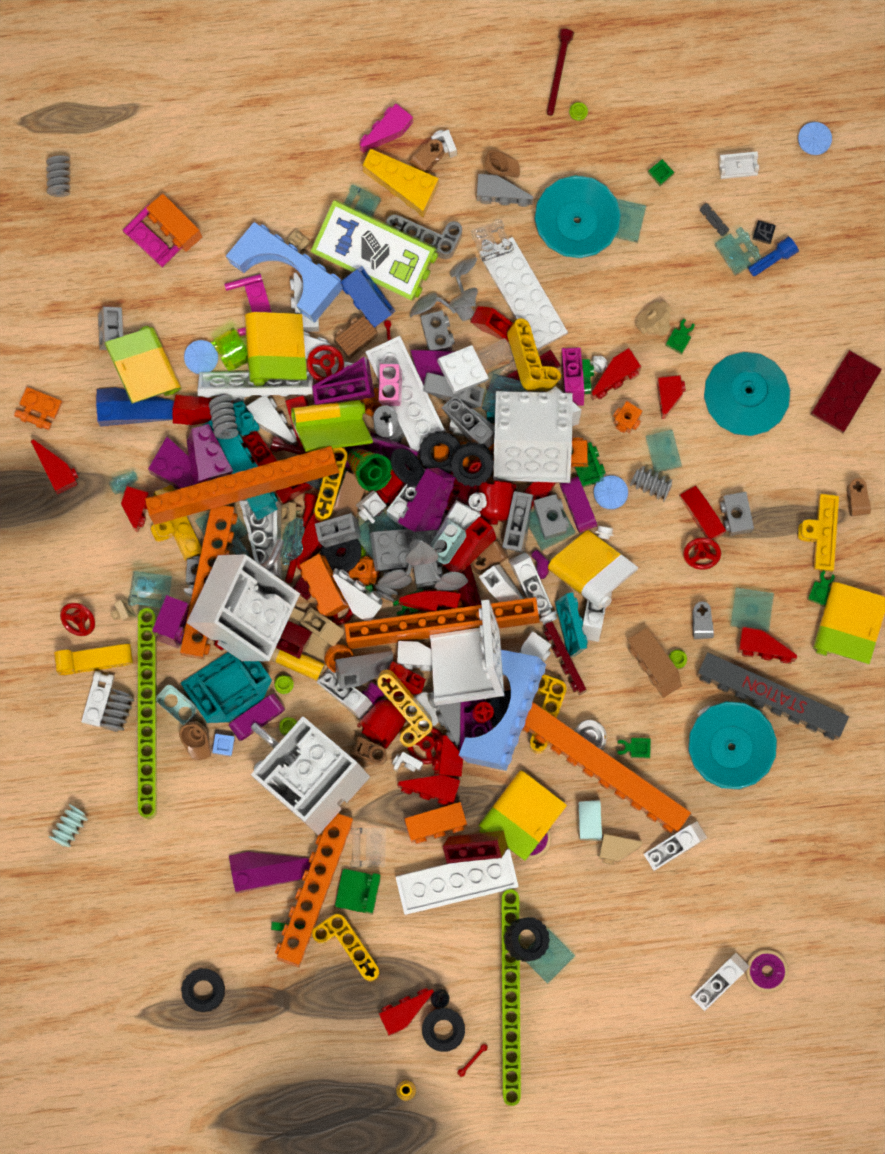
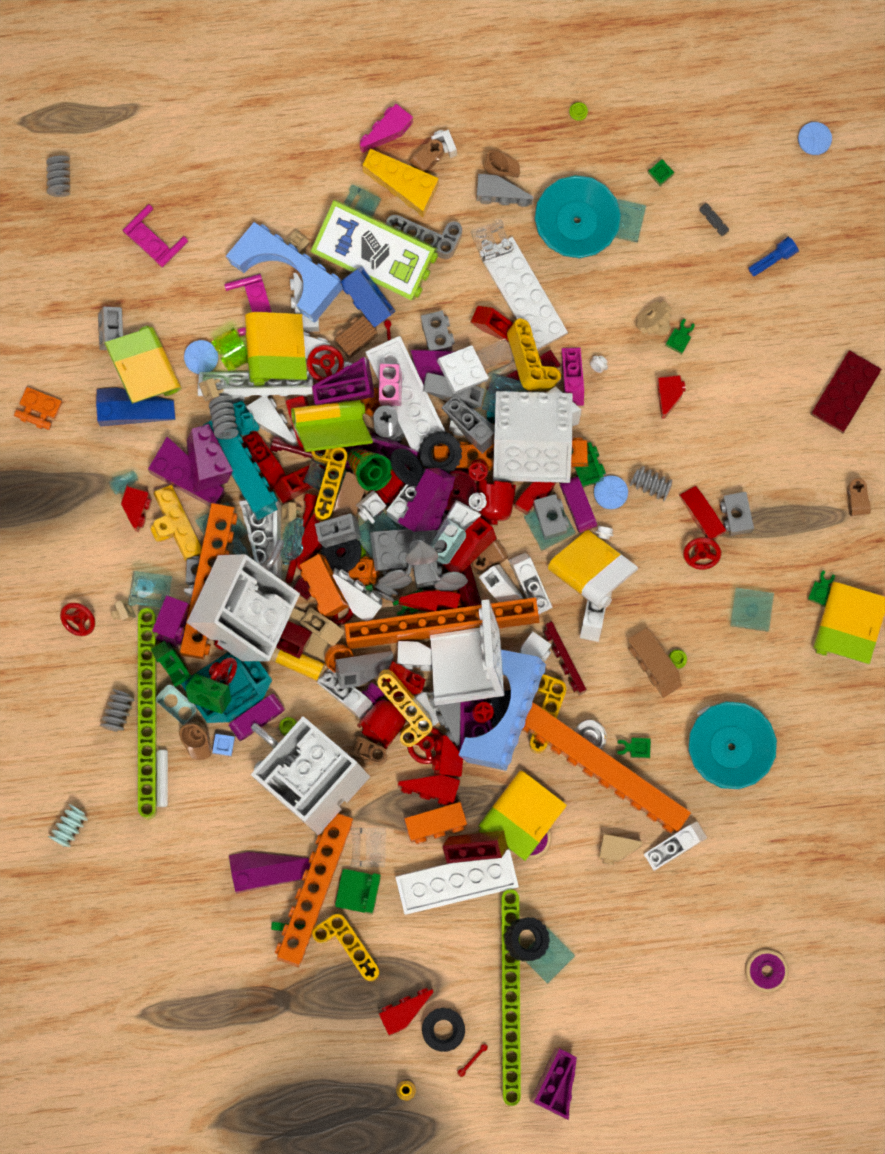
(57, 470): red slope -> none
(92, 659): yellow beam -> none
(97, 699): white plate -> none
(162, 778): none -> white axle
(171, 663): none -> green window
(173, 223): orange brick -> none
(188, 990): black tyre -> none
(191, 410): red slope -> none
(208, 693): none -> green brick
(209, 389): none -> tan tile
(219, 671): none -> red piece
(242, 485): orange brick -> none
(284, 684): lime plate -> none
(410, 762): white bracket -> none
(440, 998): black plate -> none
(460, 304): light grey plant -> none
(472, 478): black tyre -> none
(518, 522): light grey slope -> none
(542, 564): magenta arm -> none
(548, 616): white plate -> none
(556, 1084): none -> magenta wedge
(565, 37): dark red piece -> none
(571, 624): teal plate -> none
(588, 371): green plate -> none
(590, 821): light aqua piece -> none
(621, 368): red slope -> none
(630, 412): orange brick -> none
(663, 451): clear light blue plate -> none
(702, 624): light grey piece -> none
(720, 981): white slope -> none
(733, 254): clear light blue plate -> none
(738, 165): white hinge -> none
(742, 411): teal dish -> none
(761, 644): red slope -> none
(764, 232): black tile -> none
(772, 696): dark grey brick -> none
(822, 532): yellow plate -> none

